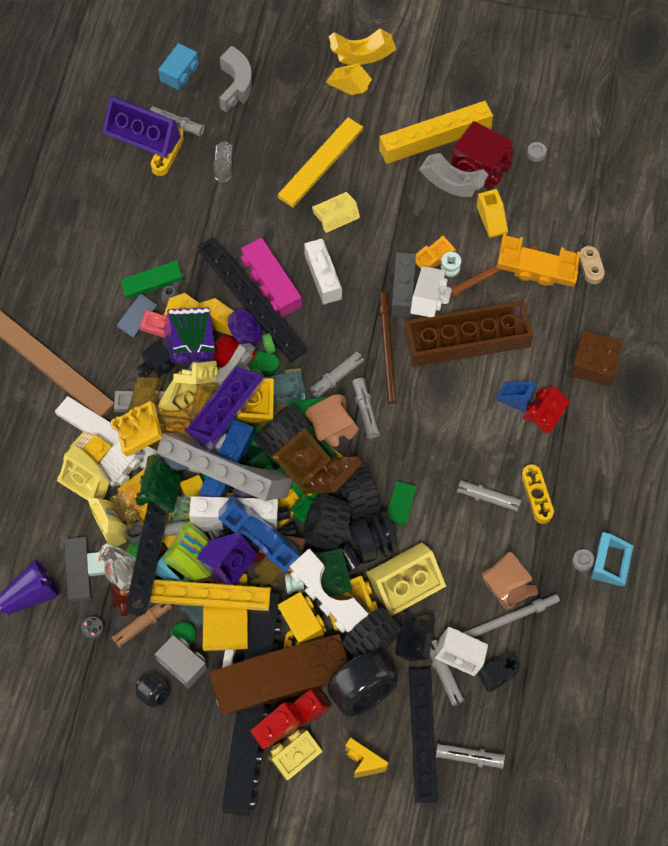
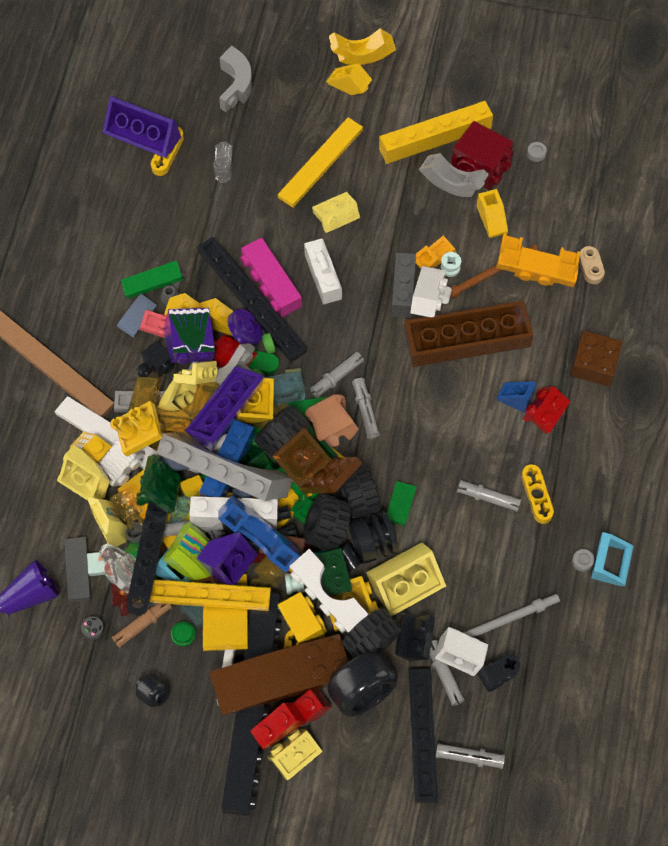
(178, 66): dark azure brick -> none
(181, 661): light grey brick -> none
(184, 123): light grey pin -> none
(370, 762): yellow slope -> none
(384, 313): reddish brown bar -> none
(509, 581): nougat piece -> none

